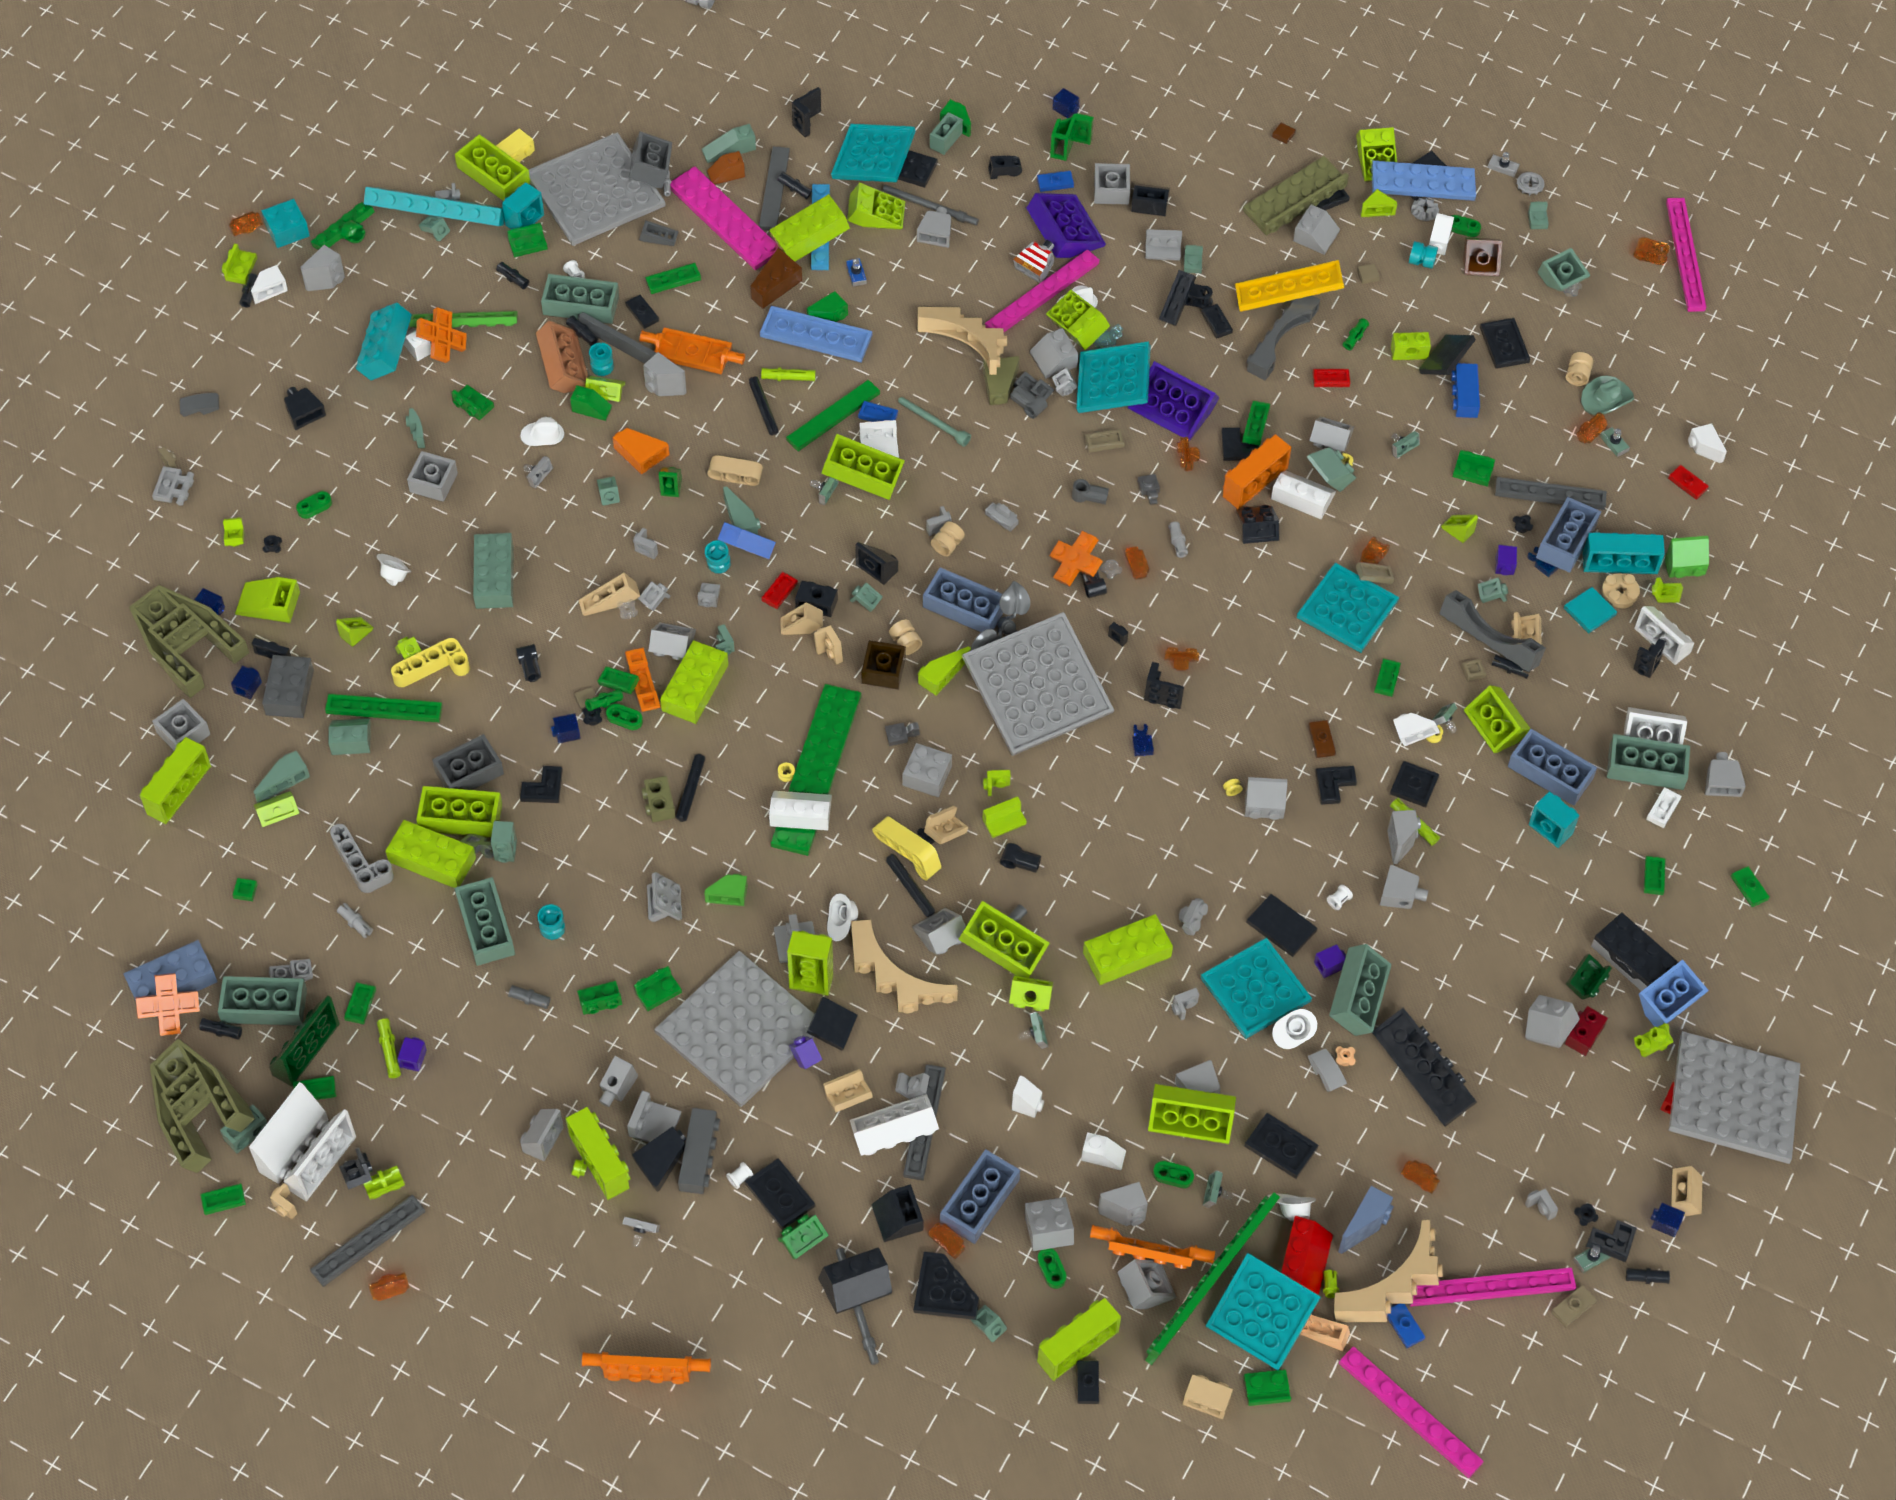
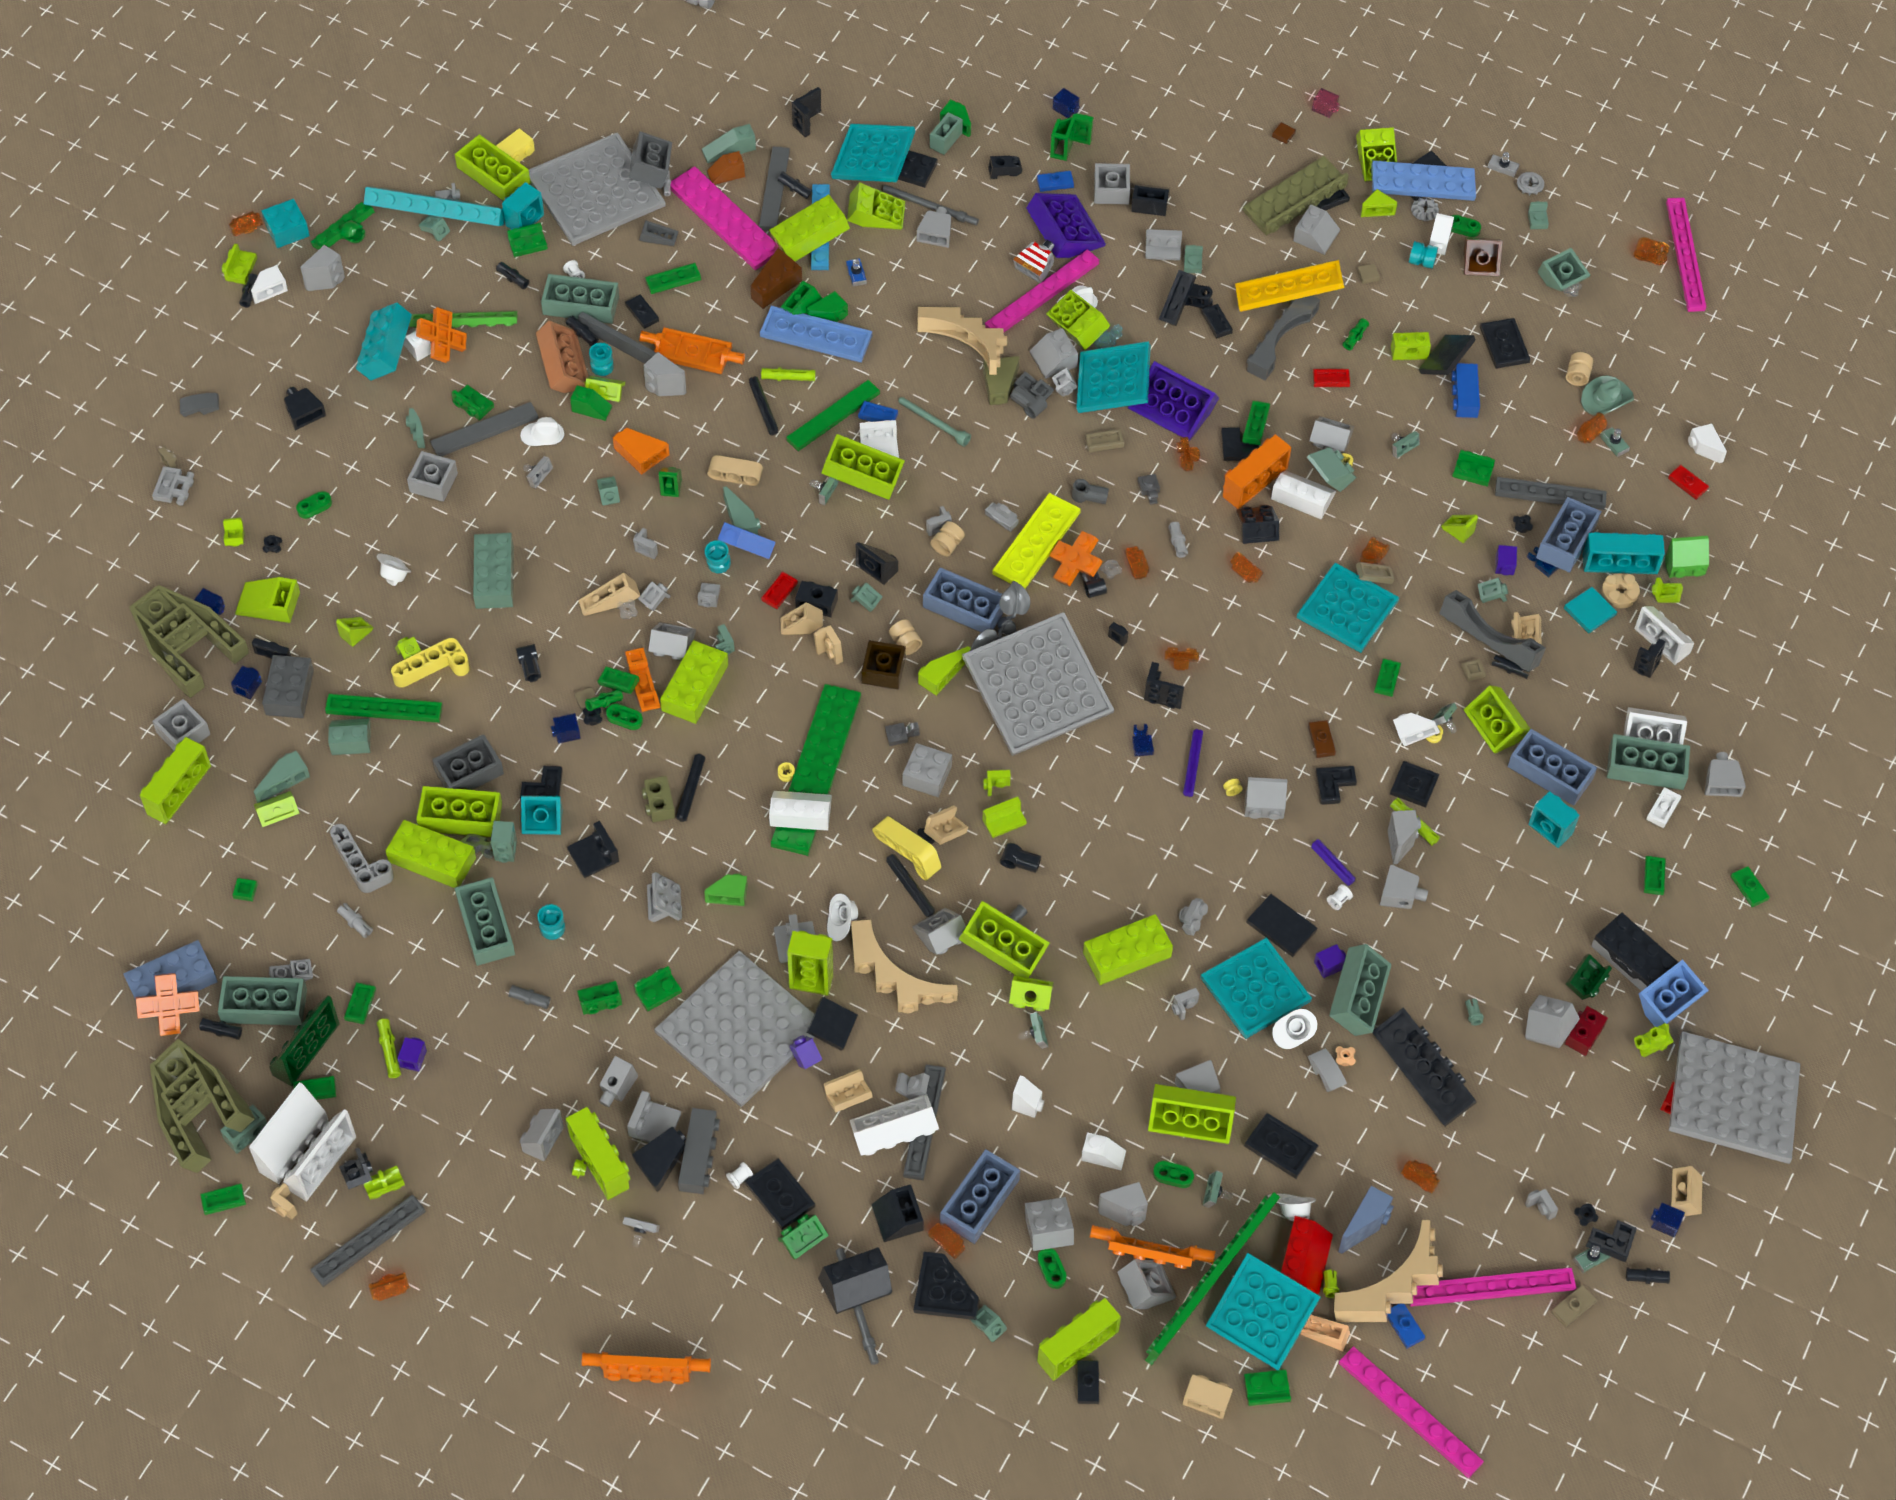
(484, 429): none -> dark grey tile
(541, 814): none -> teal slope
(594, 852): none -> black bracket
(801, 299): none -> green slope
(1036, 540): none -> neon yellow plate
(1193, 763): none -> dark purple axle
(1245, 568): none -> clear orange piece
(1325, 103): none -> clear pink brick
(1333, 862): none -> dark purple axle
(1475, 1016): none -> sand green pin

